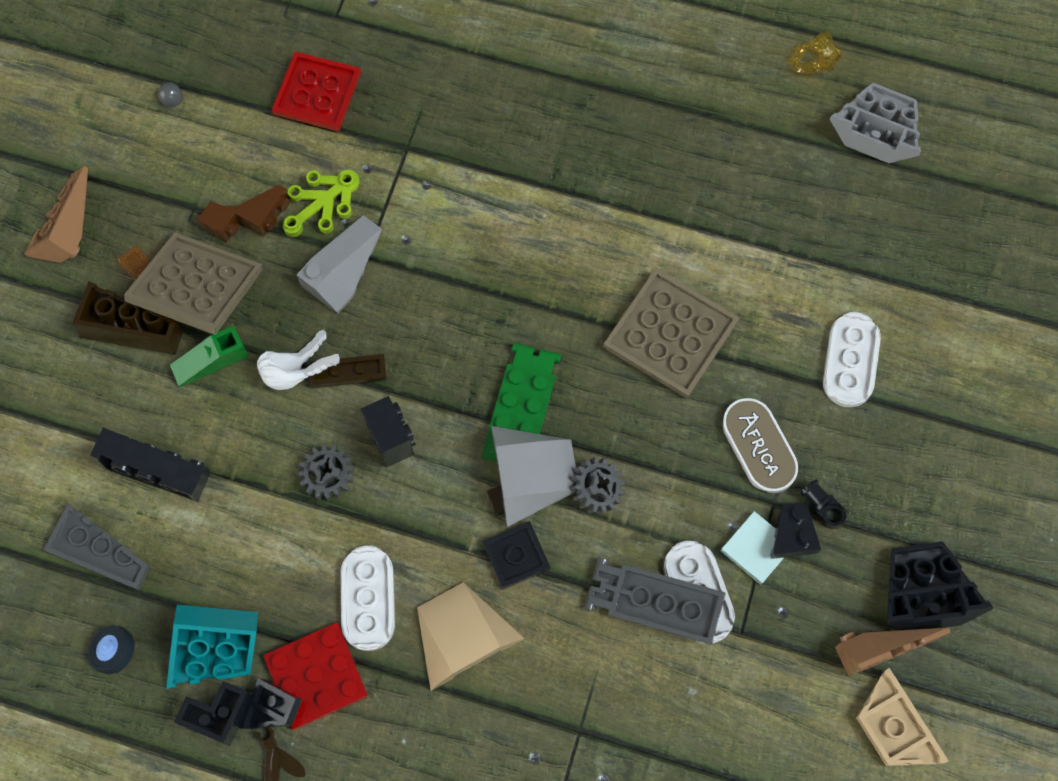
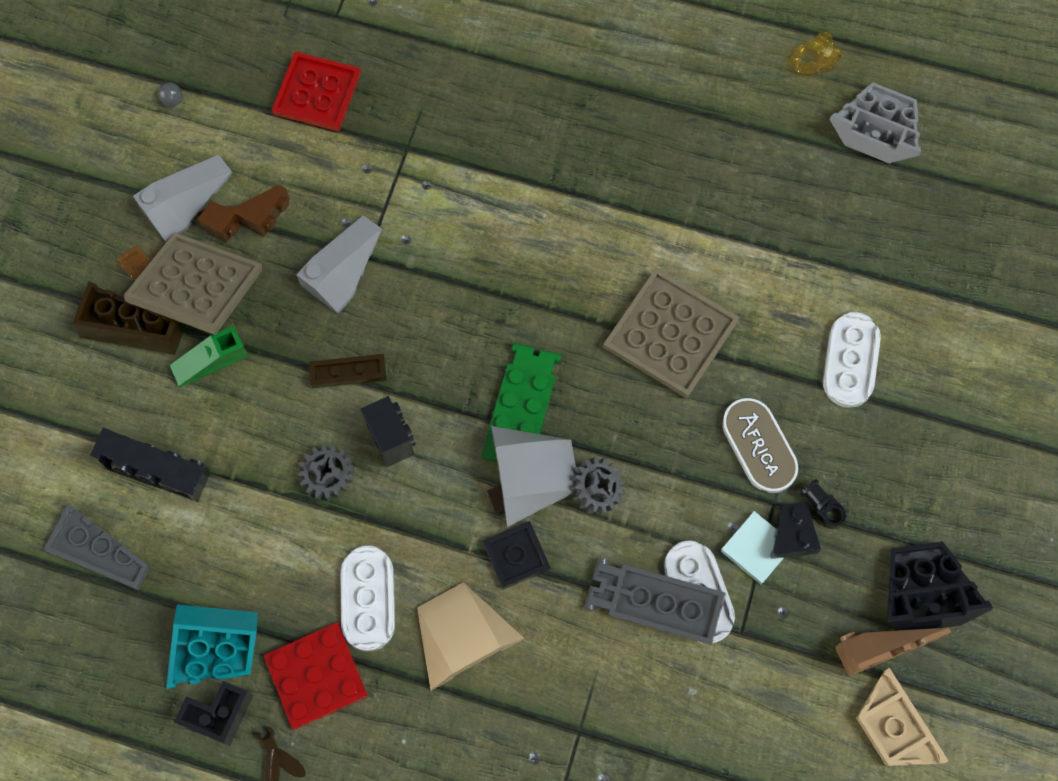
(64, 229): medium nougat wedge -> none
(111, 649): black wheel -> none
(179, 197): none -> light grey wedge
(269, 707): black wing -> none
(284, 369): white hair -> none
(323, 199): lime plant -> none

